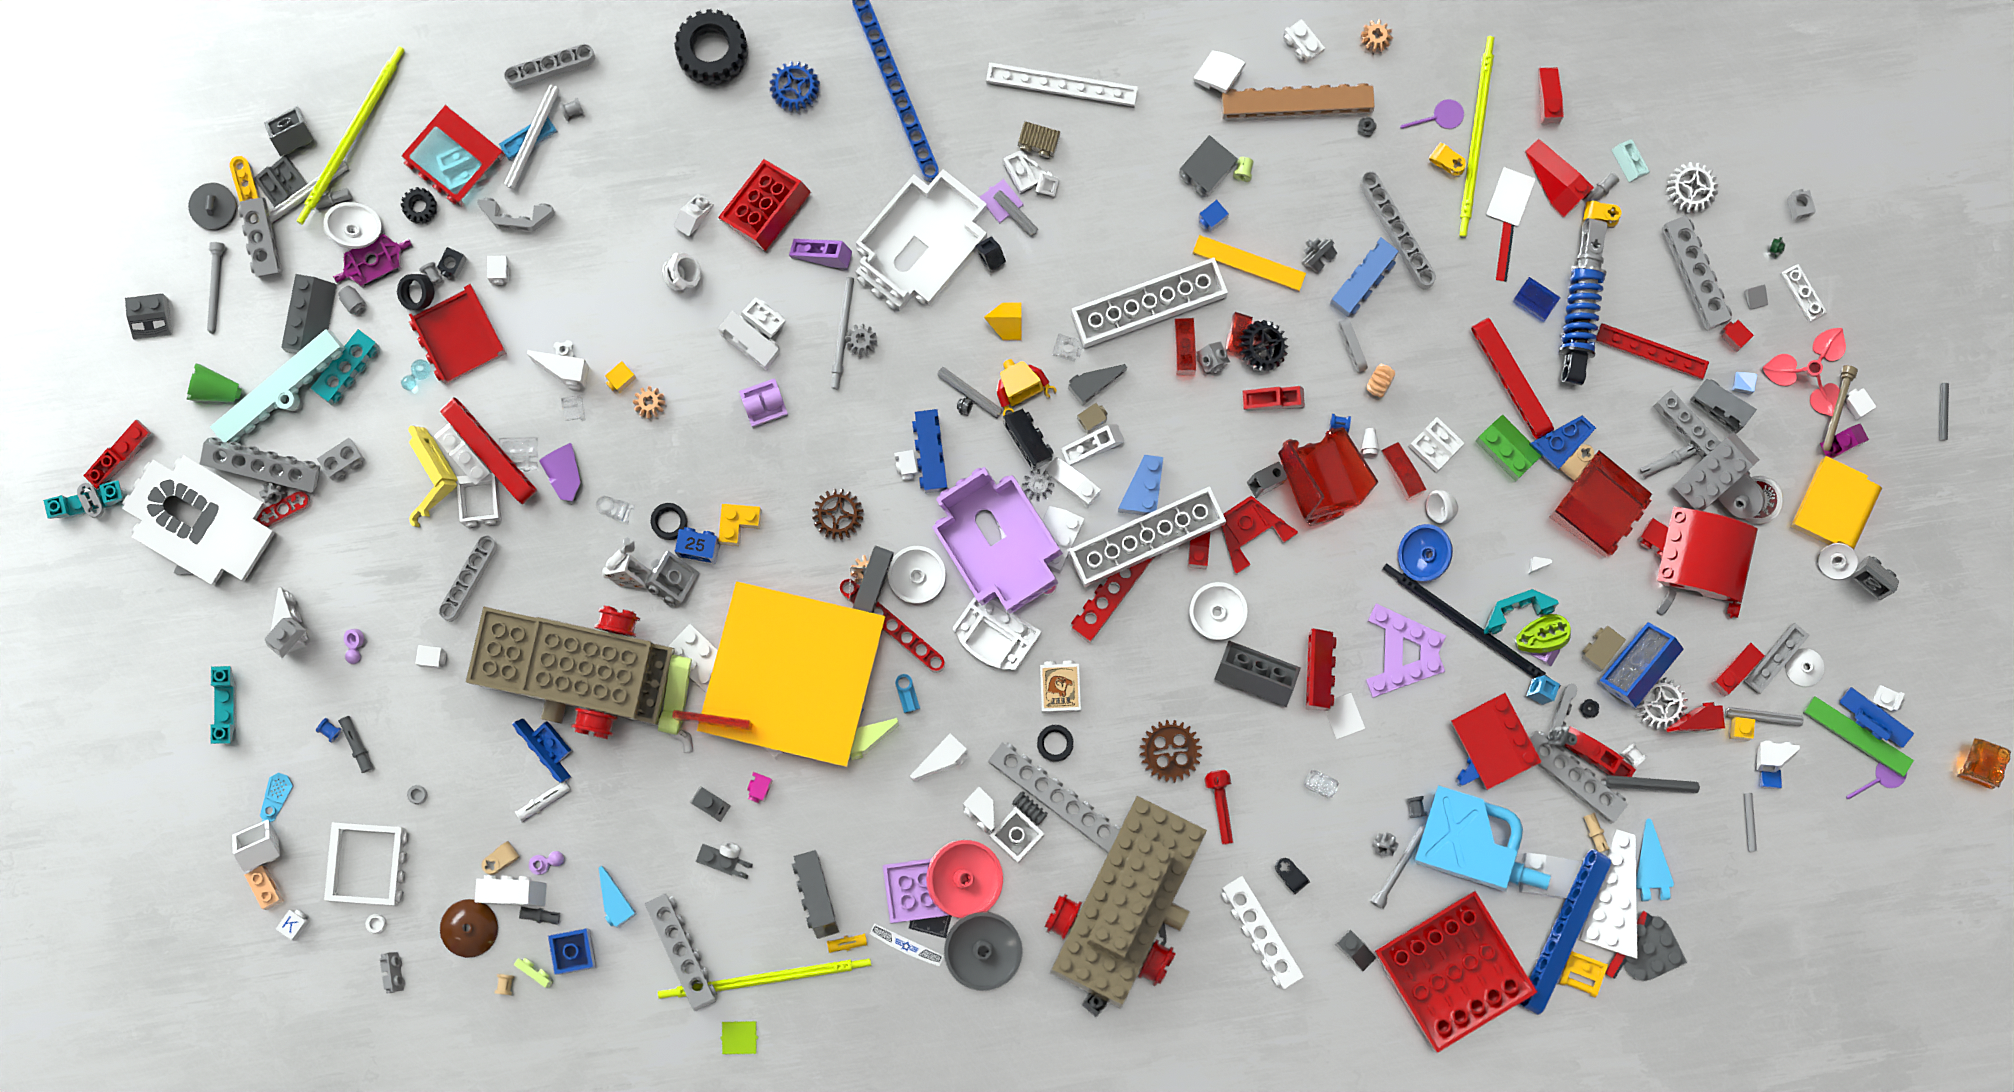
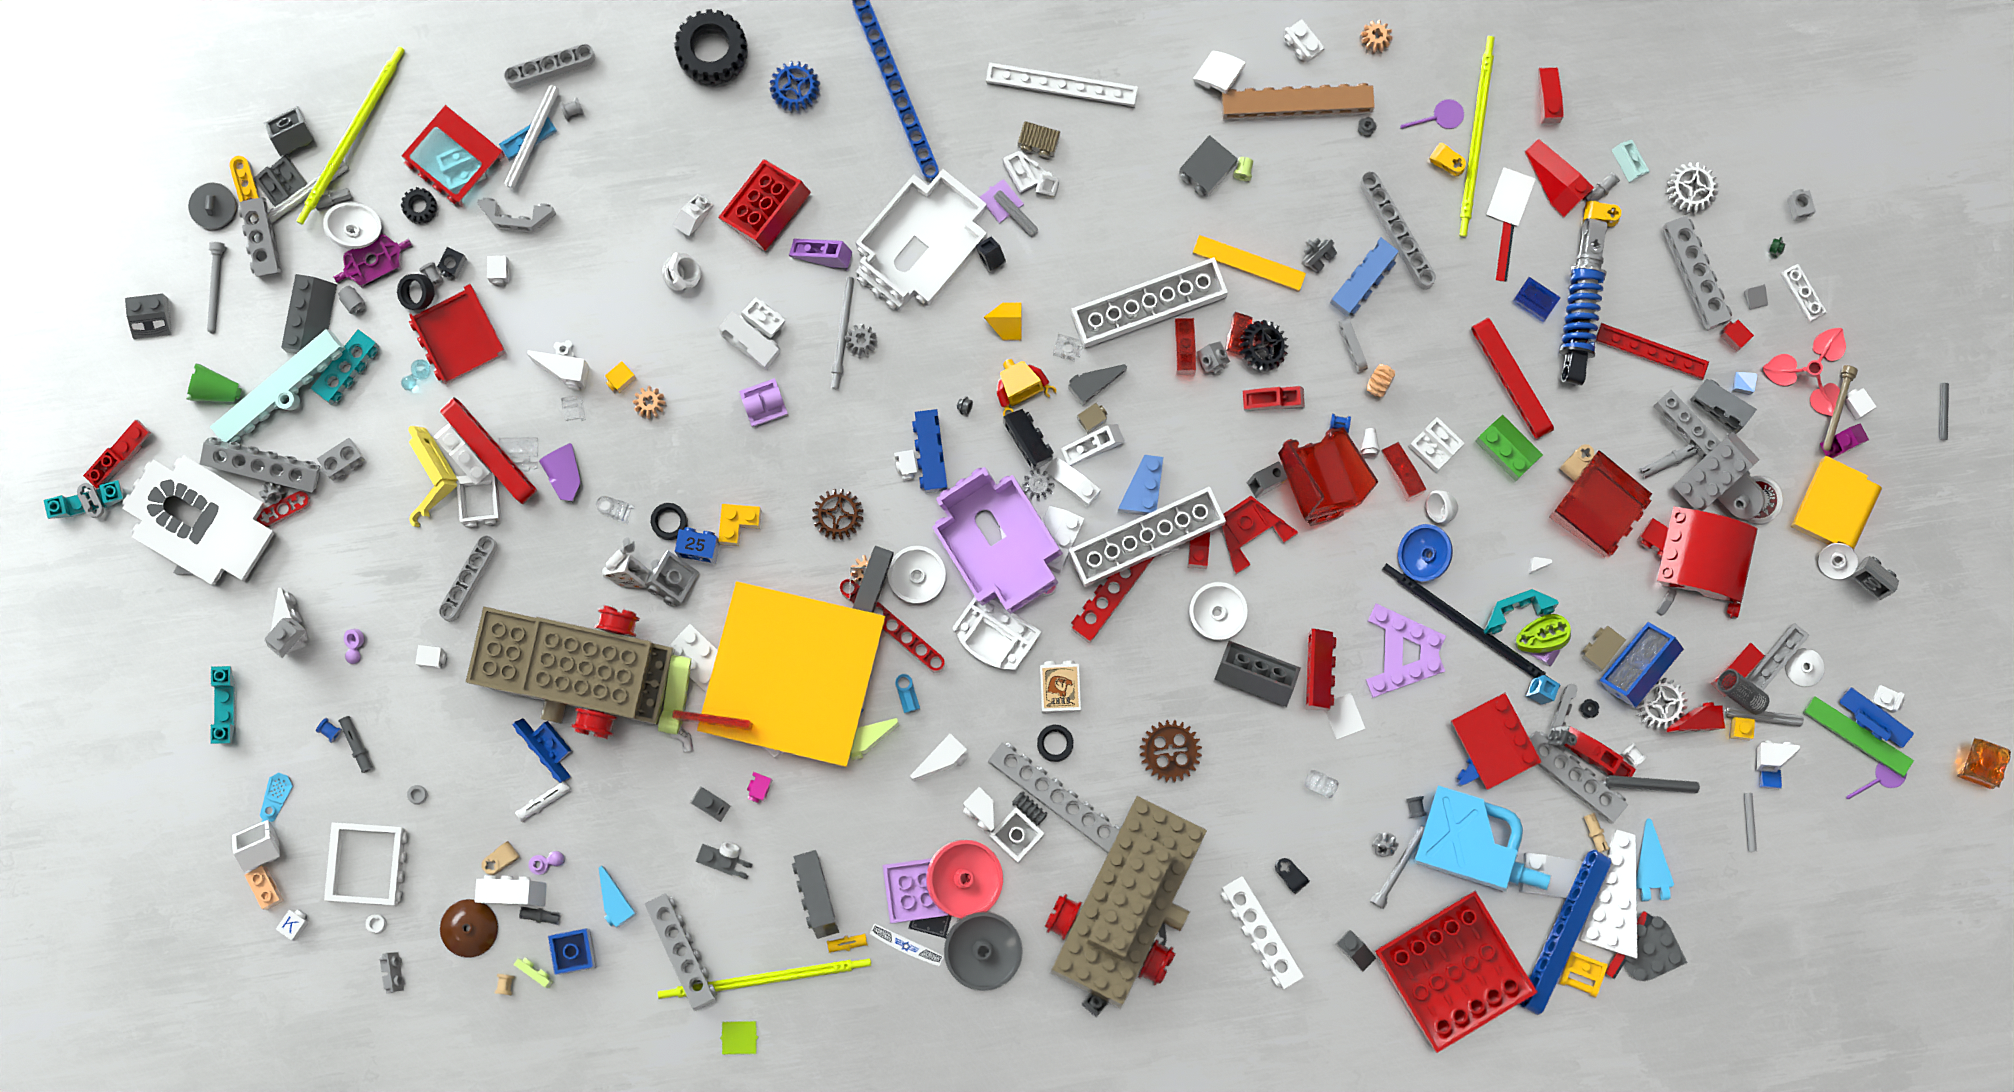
(970, 392): light grey axle -> none
(1213, 216): blue brick -> none
(1221, 801): red piece -> none
(1564, 441): blue wing -> none
(1750, 688): none -> dark grey piece

